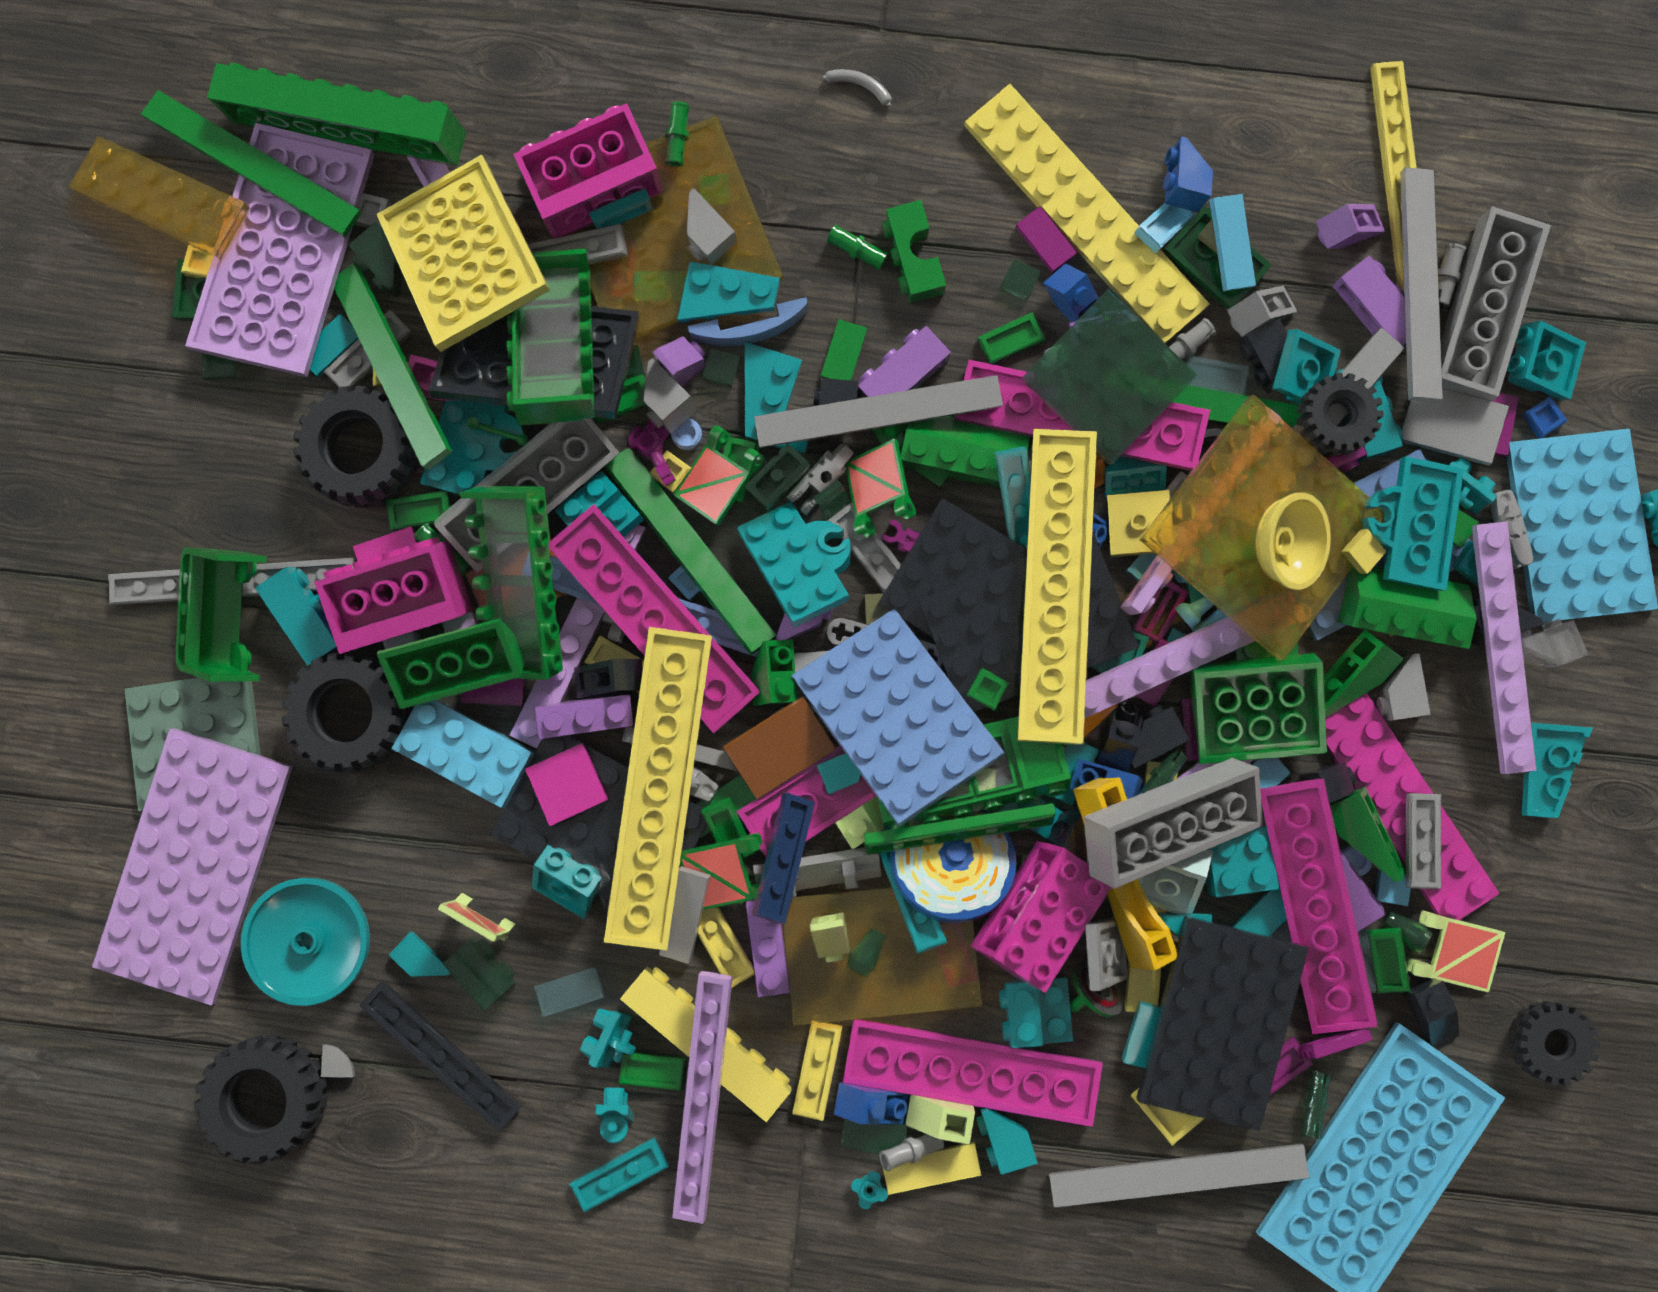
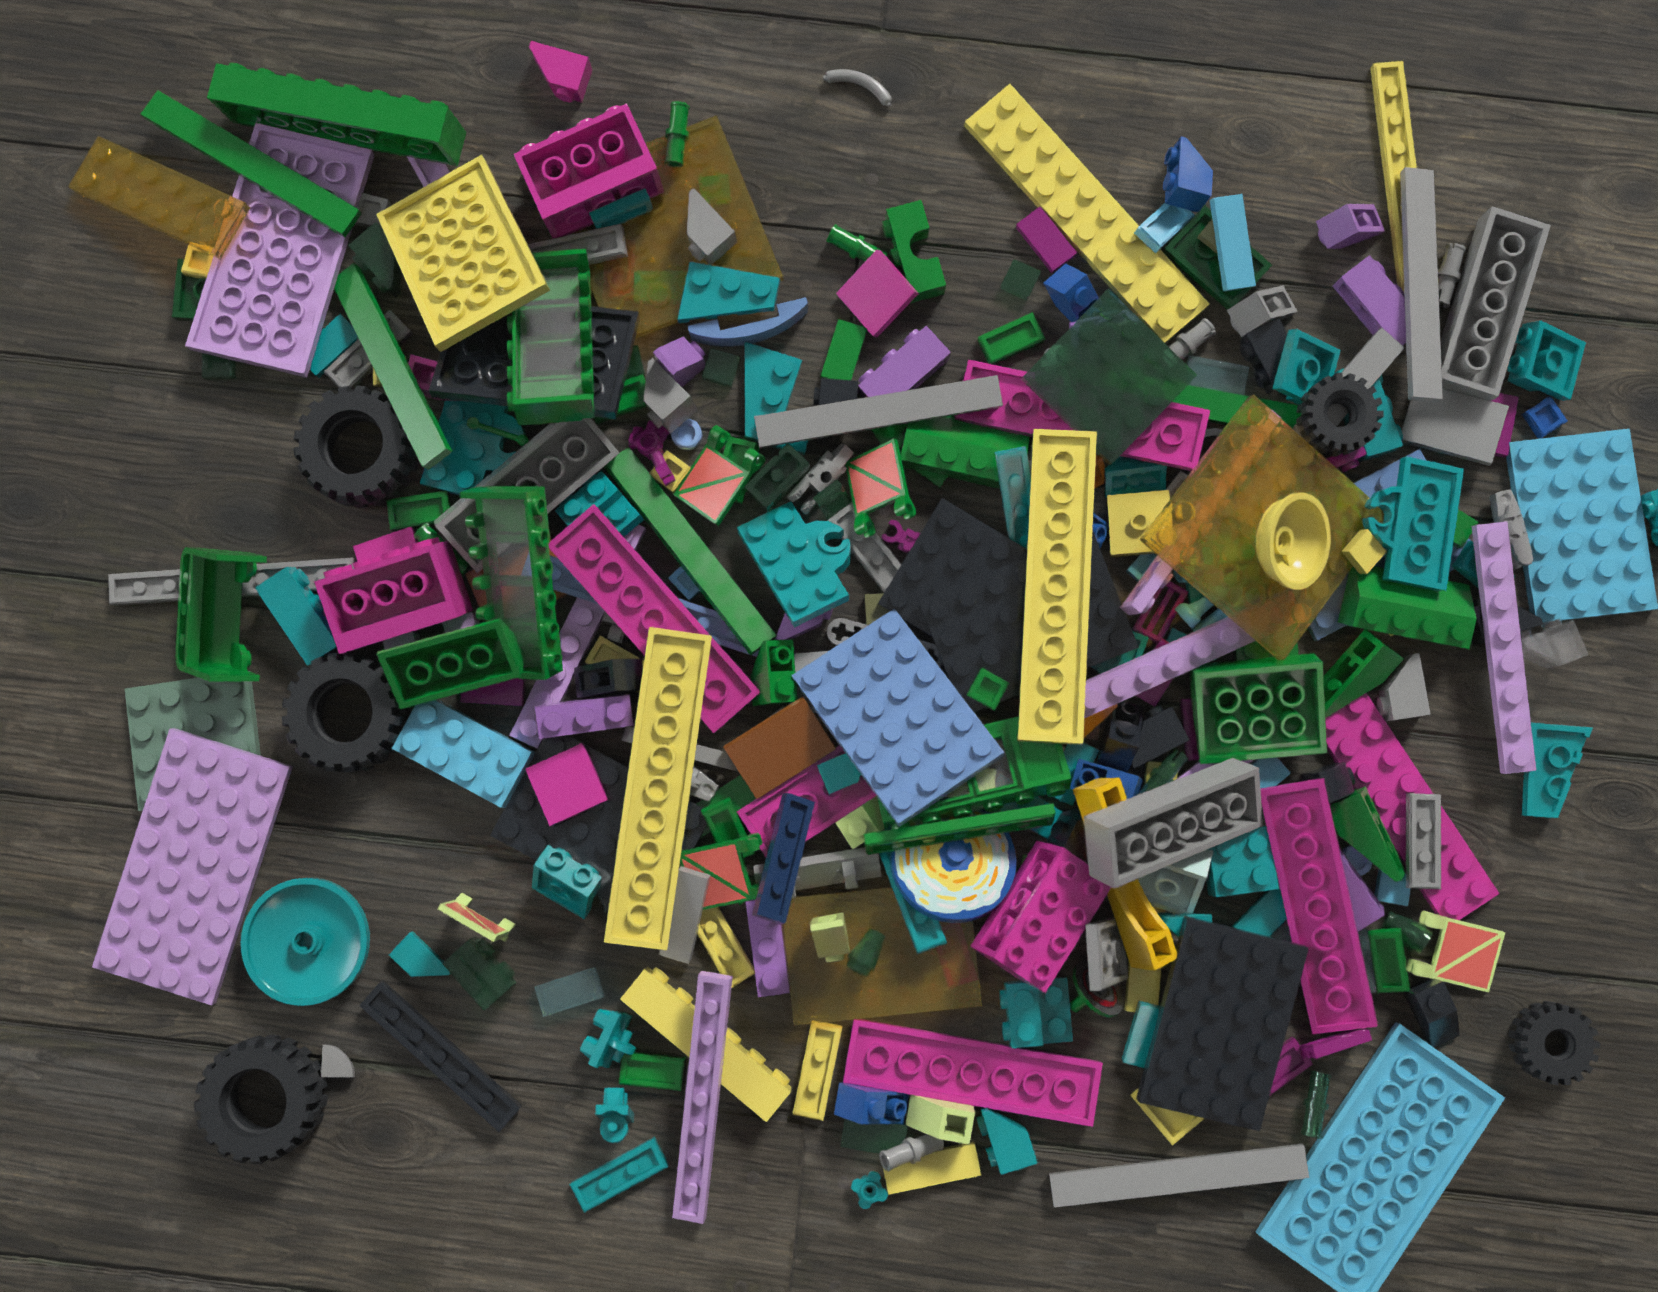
(563, 70): none -> dark pink slope
(877, 293): none -> dark pink tile
(1474, 493): teal hips -> none

